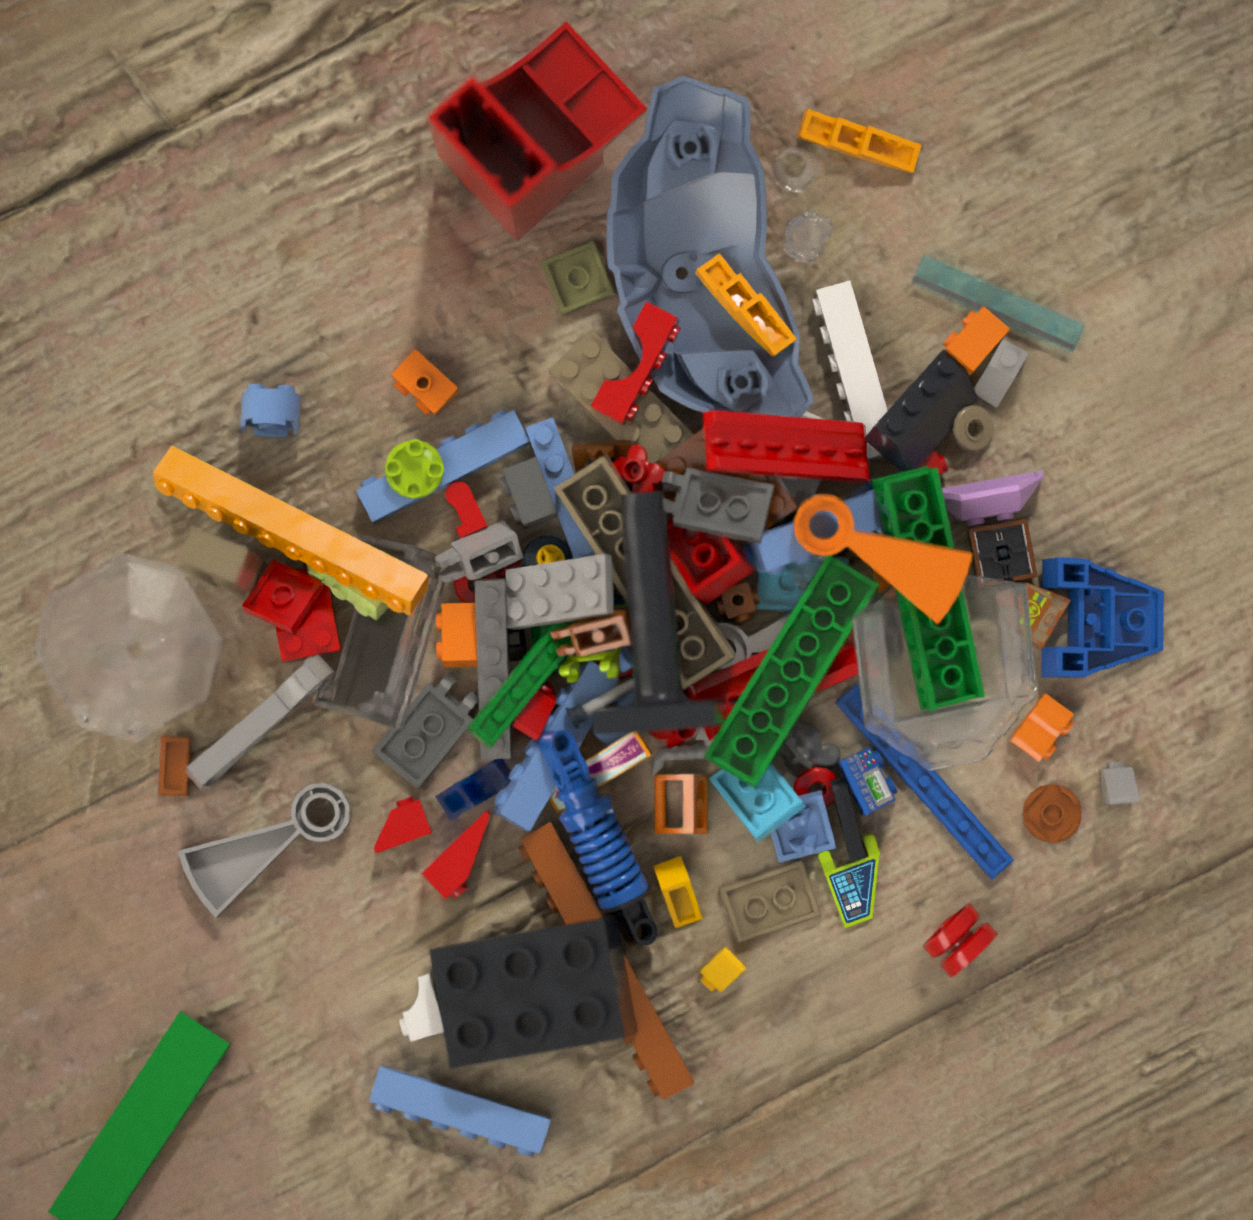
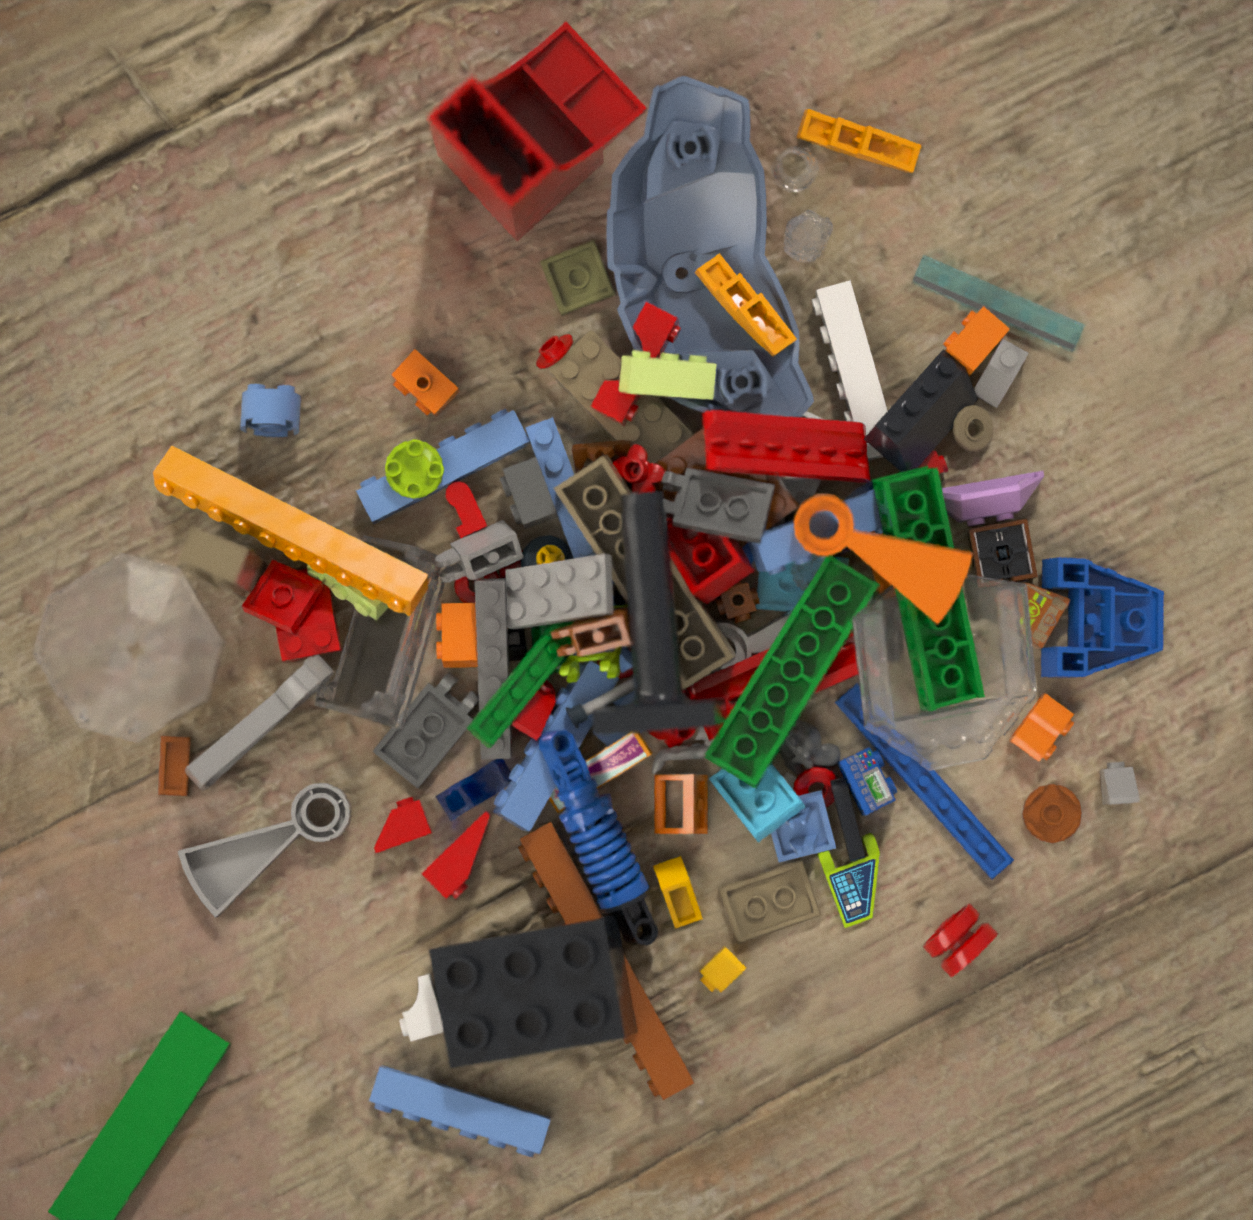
(554, 350): none -> red piece
(667, 375): none -> yellowish green brick

